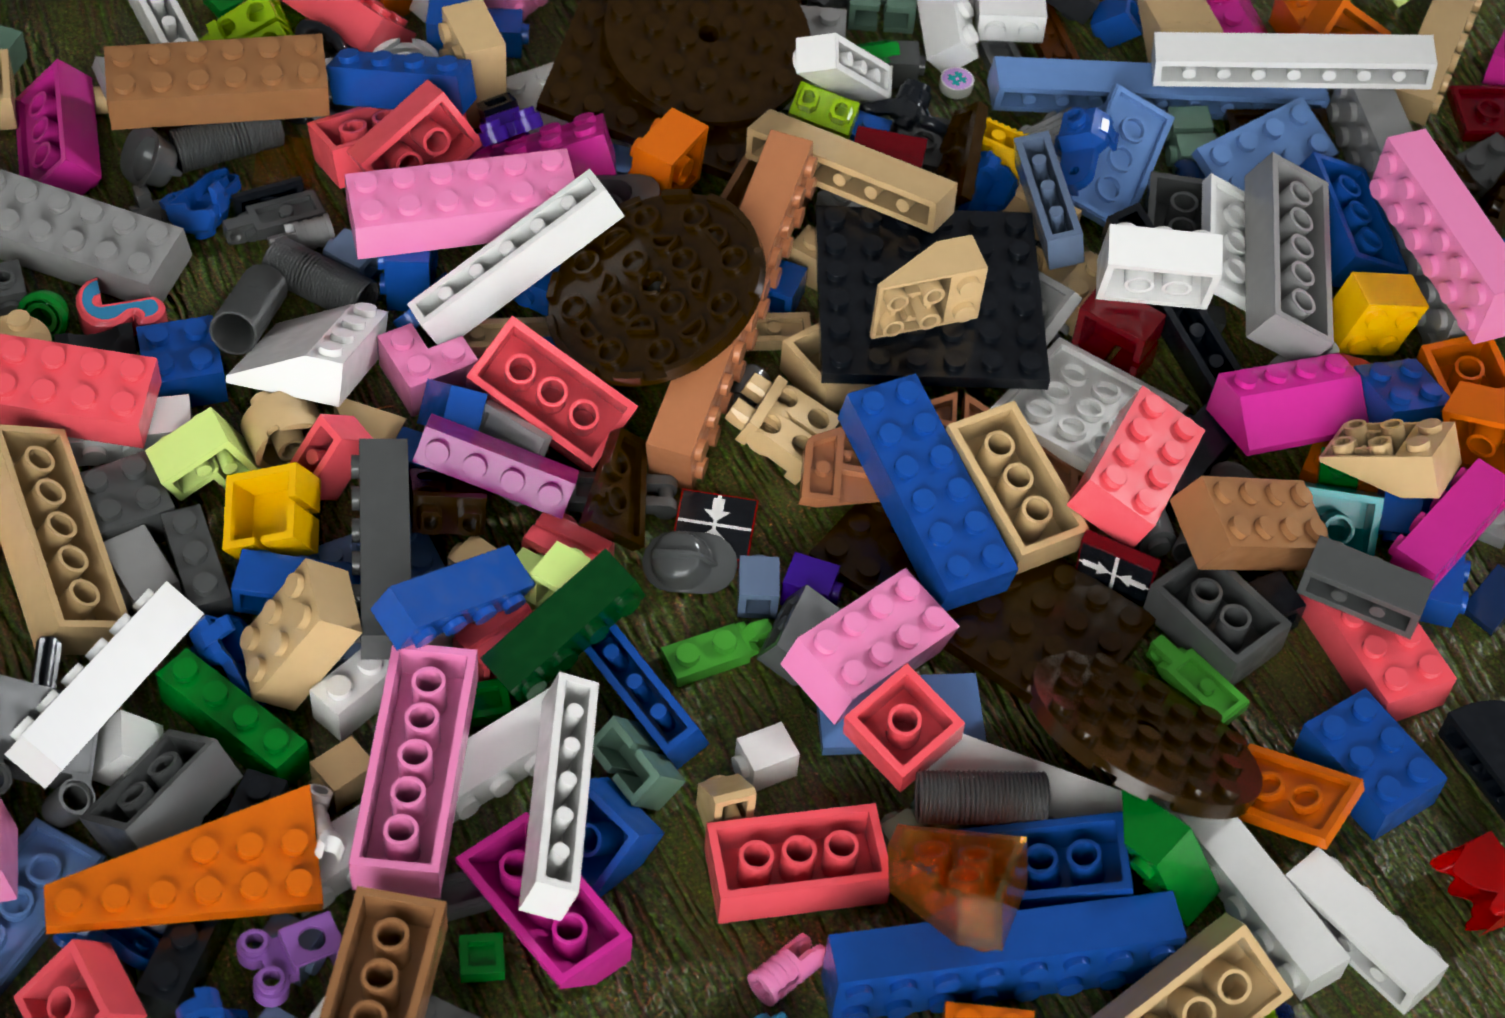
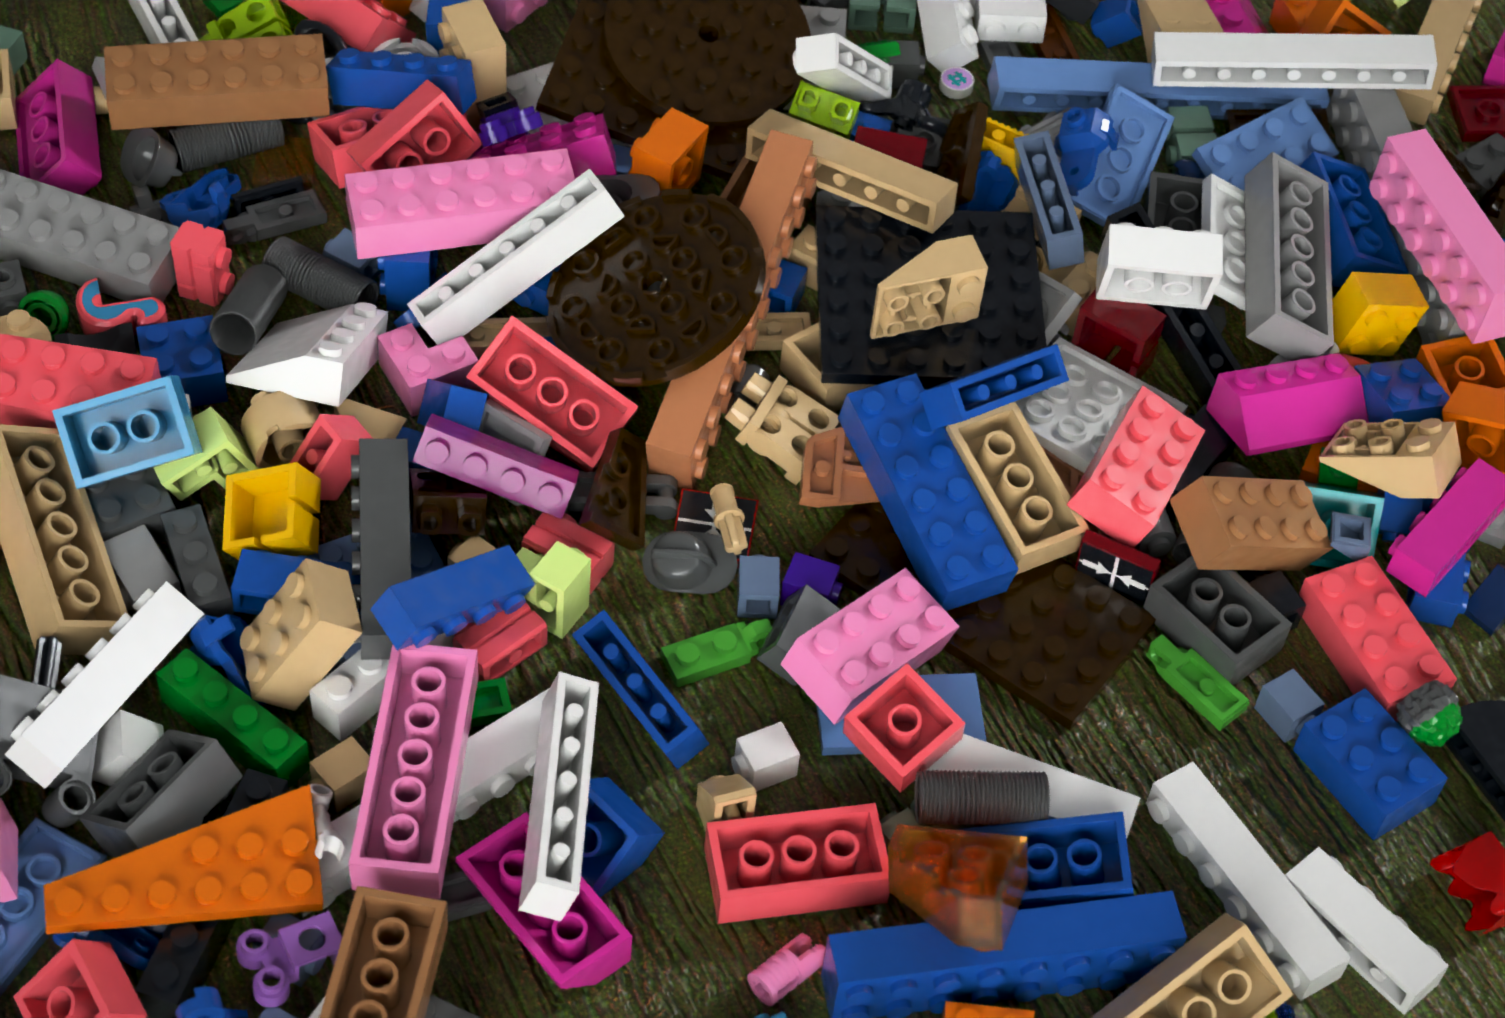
(127, 431): none -> dark azure brick
(202, 263): none -> coral brick
(308, 232): light grey hinge -> none
(481, 957): green plate -> none
(512, 29): blue brick -> none
(564, 627): dark green brick -> none
(628, 750): sand green piece -> none
(728, 518): none -> tan axle
(993, 386): none -> blue brick
(1144, 735): dark brown plate -> none
(1167, 856): green slope -> none
(1288, 704): none -> sand blue brick
(1301, 798): orange plate -> none
(1351, 535): none -> sand blue slope
(1365, 587): dark grey brick -> none
(1430, 714): none -> piece

